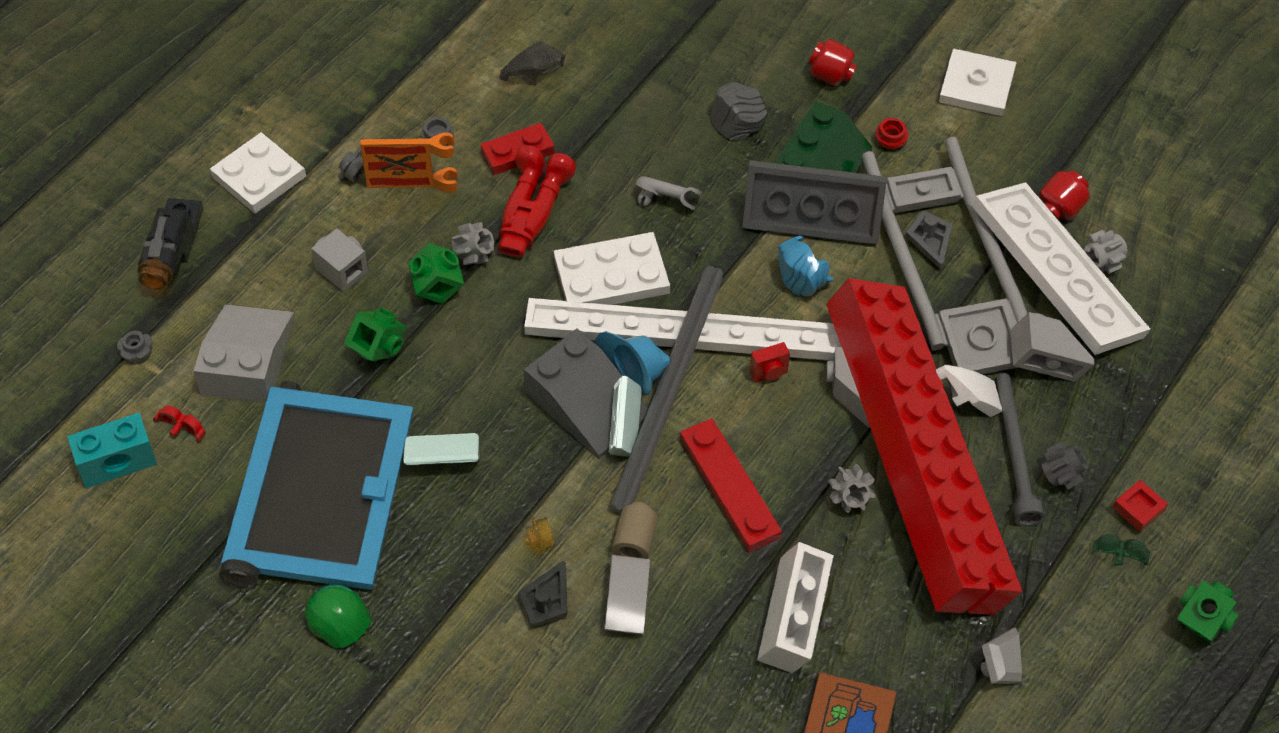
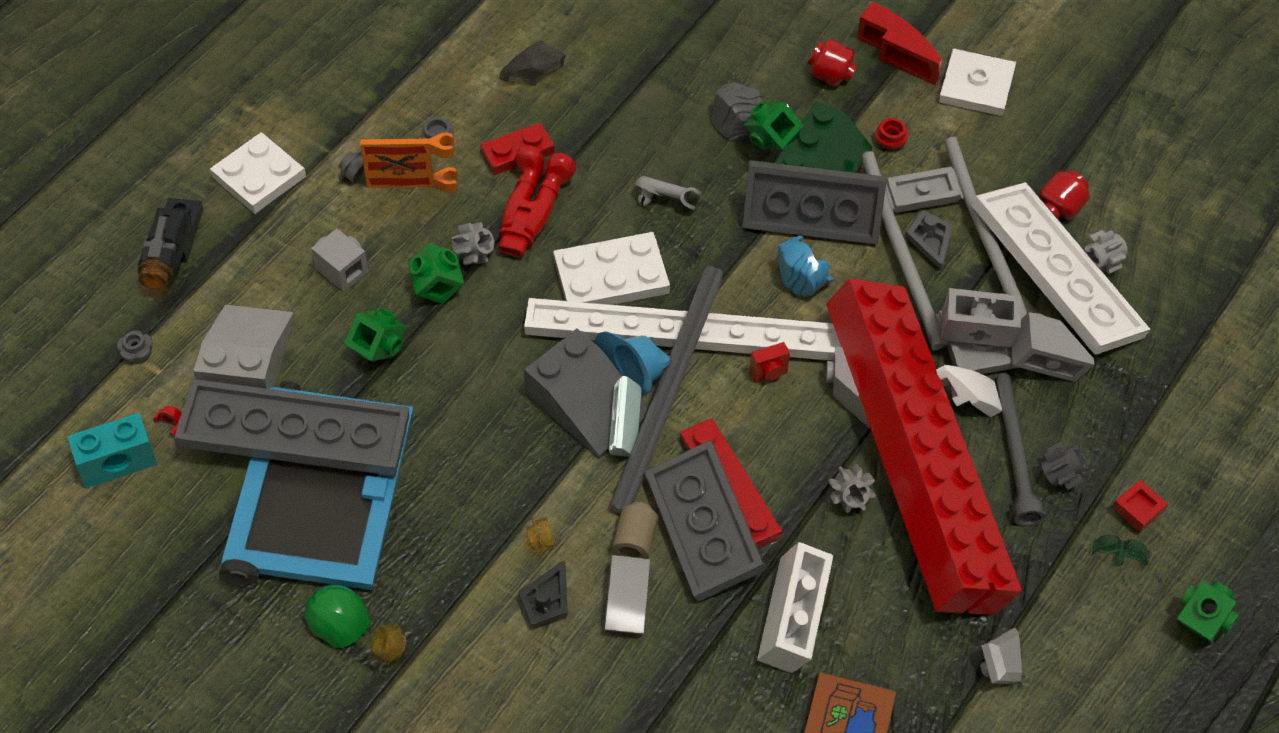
(292, 427): none -> dark grey plate
(388, 642): none -> clear yellow plate
(441, 449): light aqua slope -> none
(705, 521): none -> dark grey plate
(772, 125): none -> green brick
(899, 43): none -> red slope
(981, 317): none -> light grey brick

